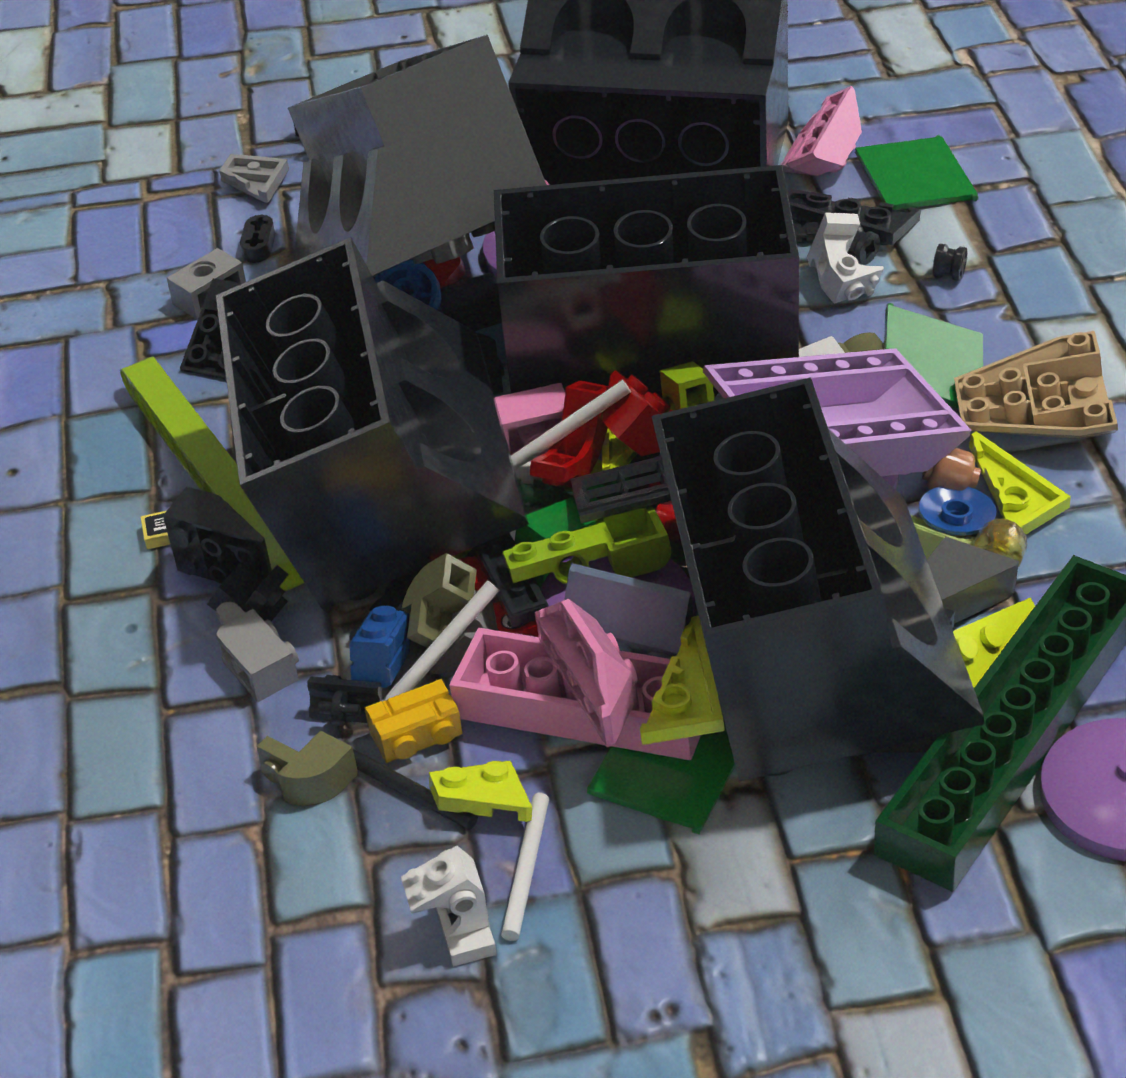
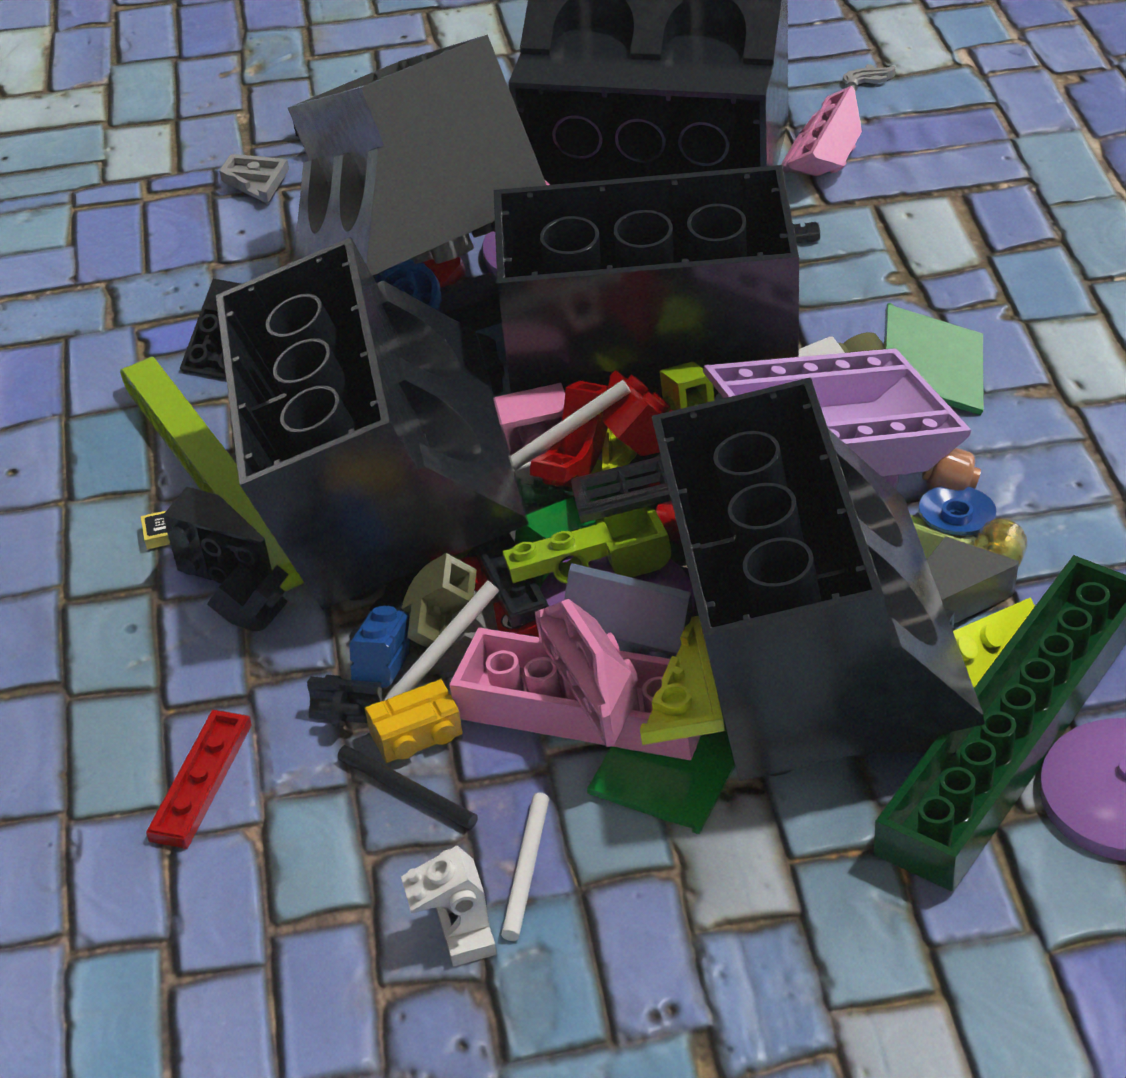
(191, 284): light grey brick -> none
(199, 779): none -> red tile
(255, 651): light grey hinge -> none
(257, 238): black beam -> none
(313, 773): olive brick -> none
(480, 790): neon yellow wing -> none
(831, 258): white tile -> none
(864, 246): black wheel -> none
(868, 75): none -> light grey piece
(881, 220): black wing -> none
(916, 173): green piece -> none
(950, 262): black wheel -> none
(1016, 488): neon yellow wing -> none
(1040, 392): tan wedge -> none

